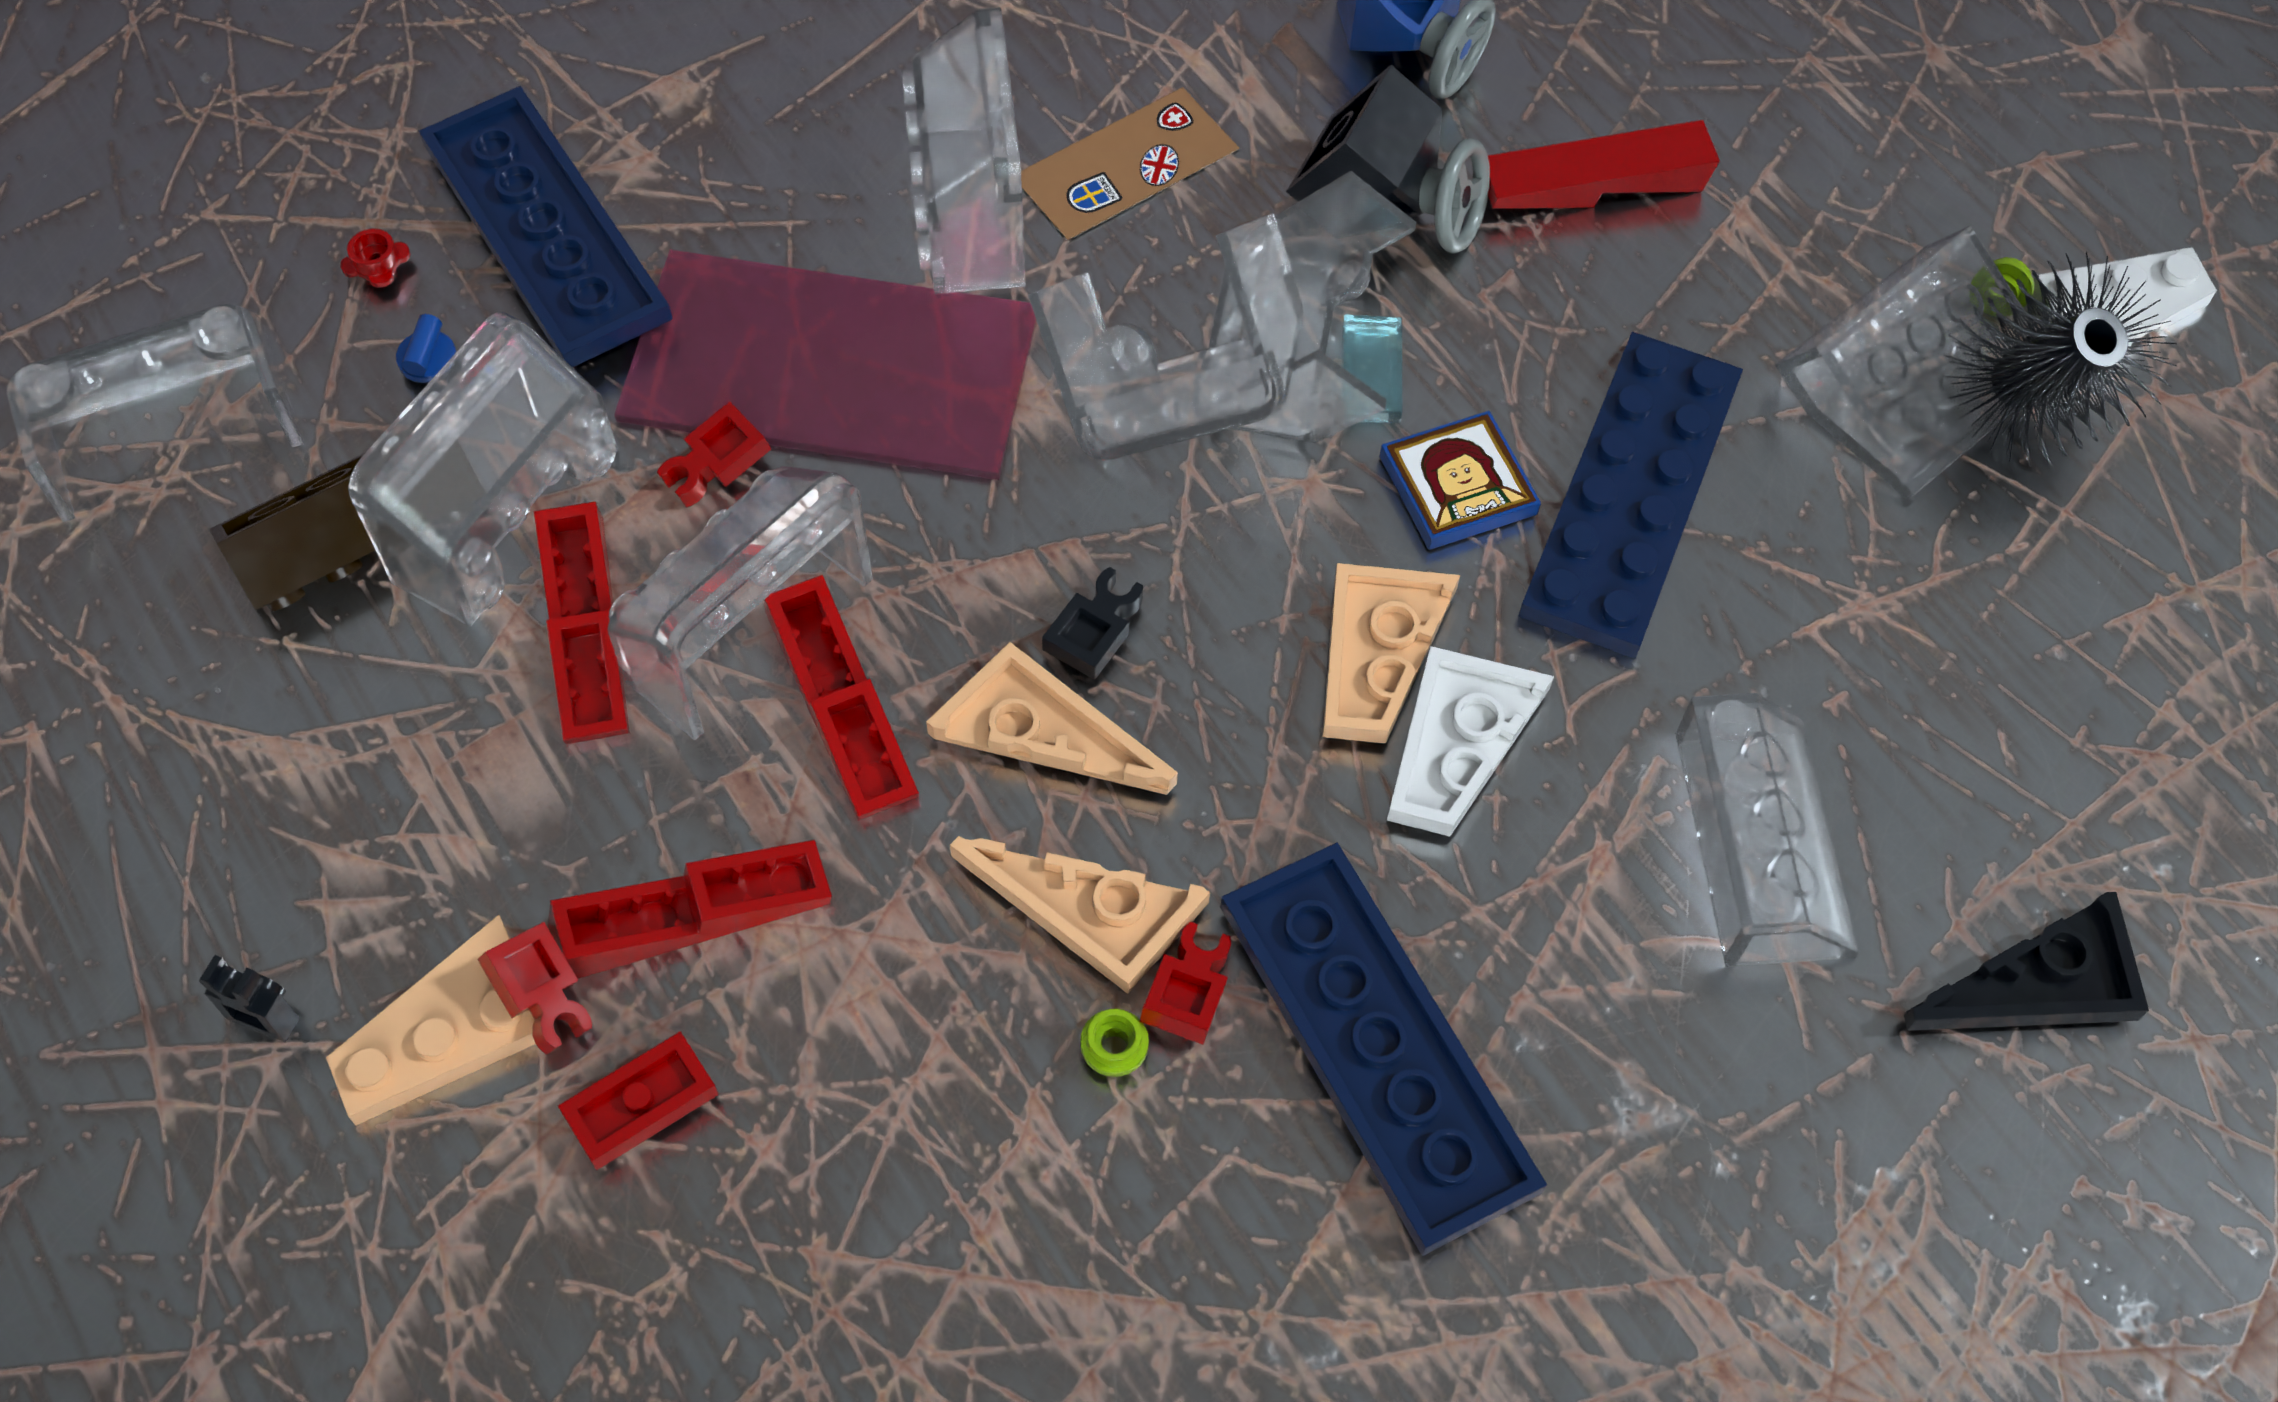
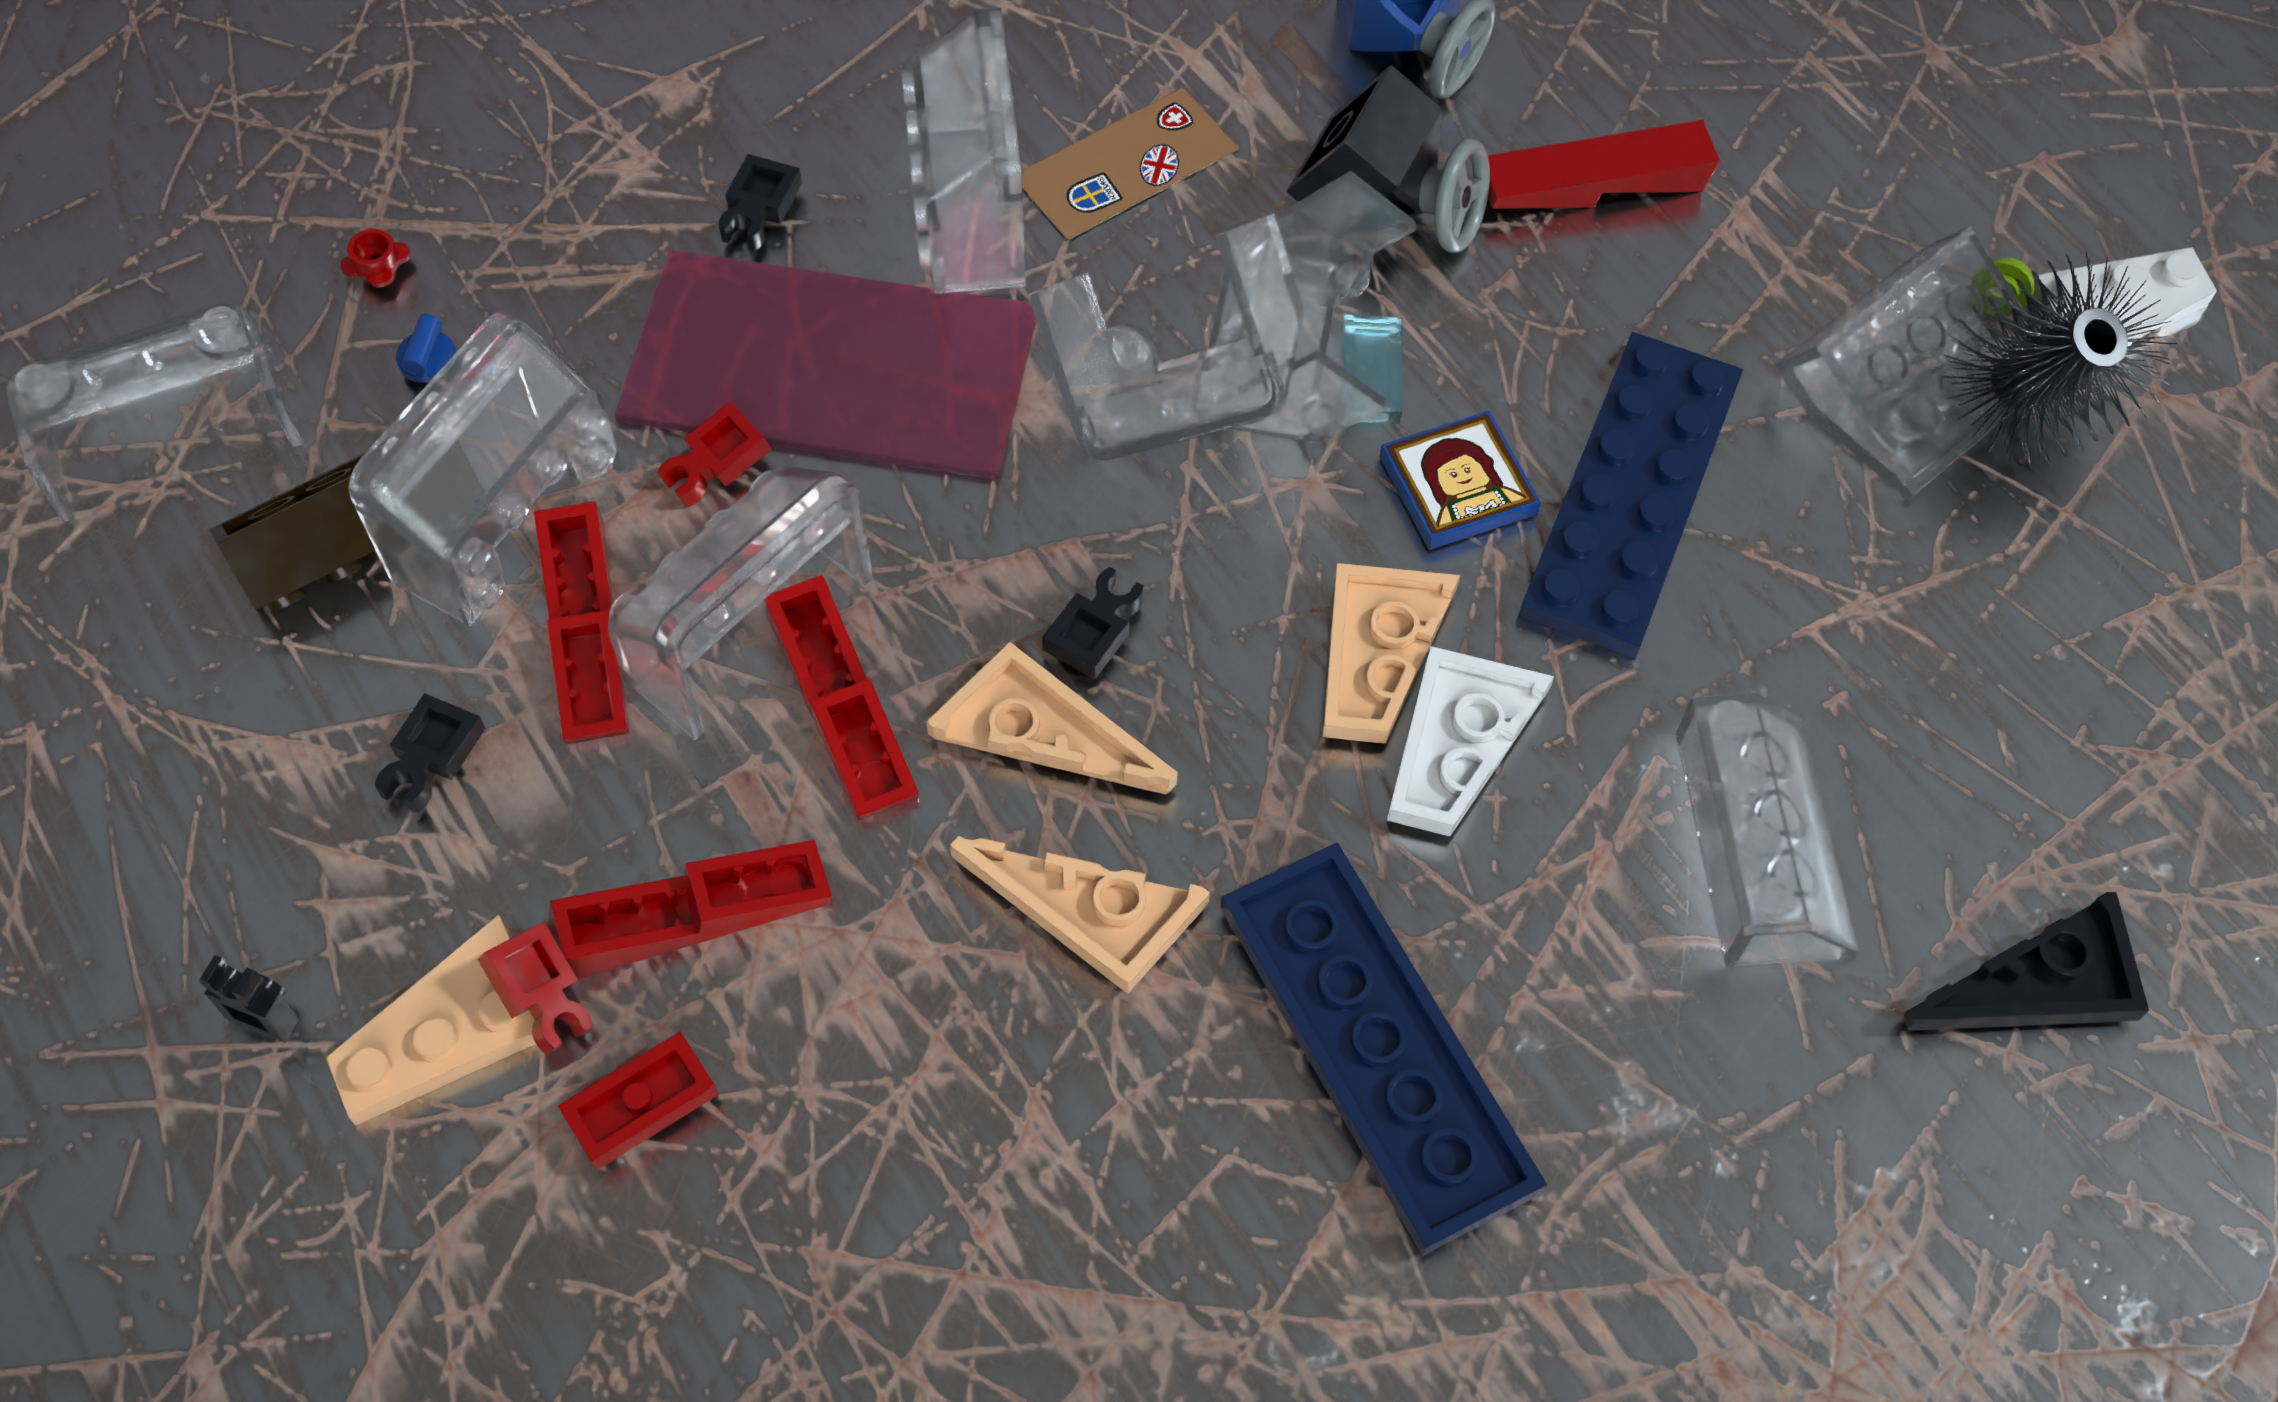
(429, 743): none -> black plate
(545, 227): dark blue plate -> none
(757, 194): none -> black plate
(1114, 1024): lime plate -> none
(1187, 988): red plate -> none

